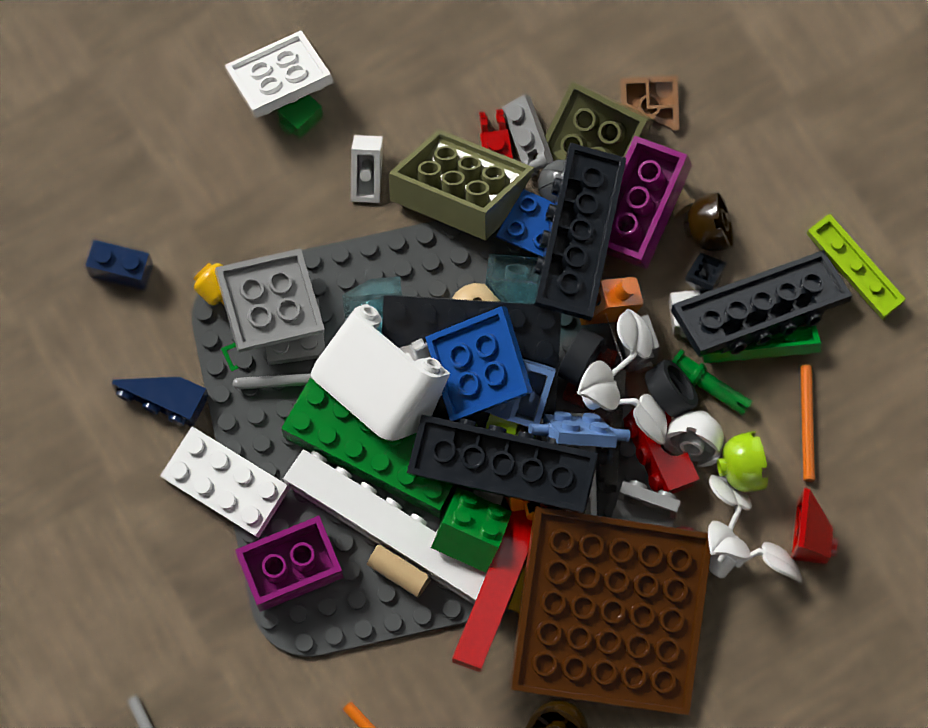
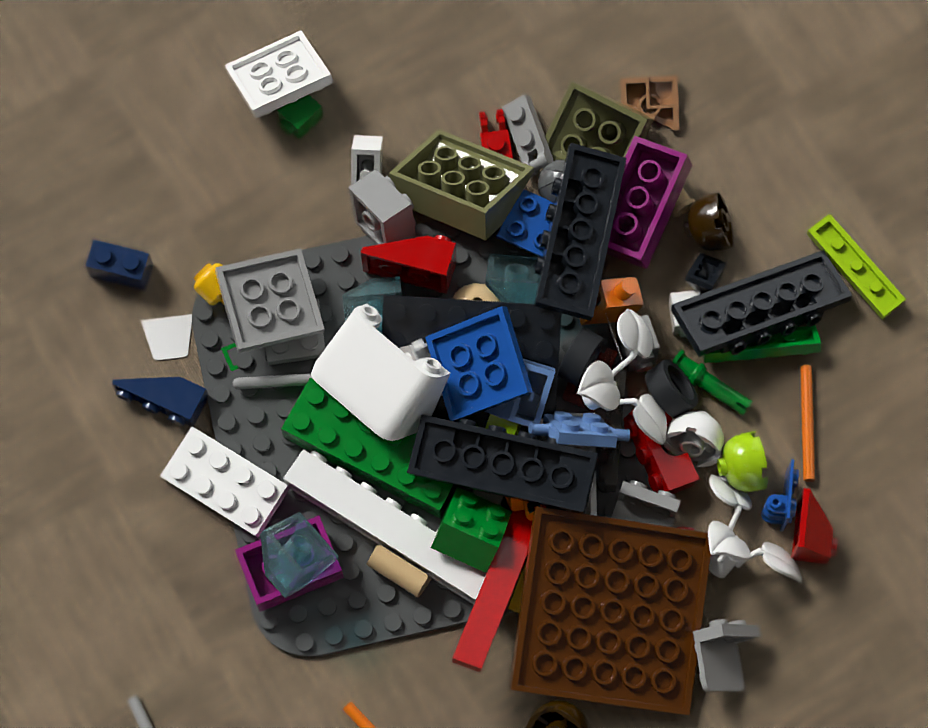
(168, 336): none -> white sticker
(294, 554): none -> clear light blue slope
(382, 209): none -> light grey brick
(417, 261): none -> red slope
(720, 656): none -> light grey bracket
(781, 508): none -> blue hinge

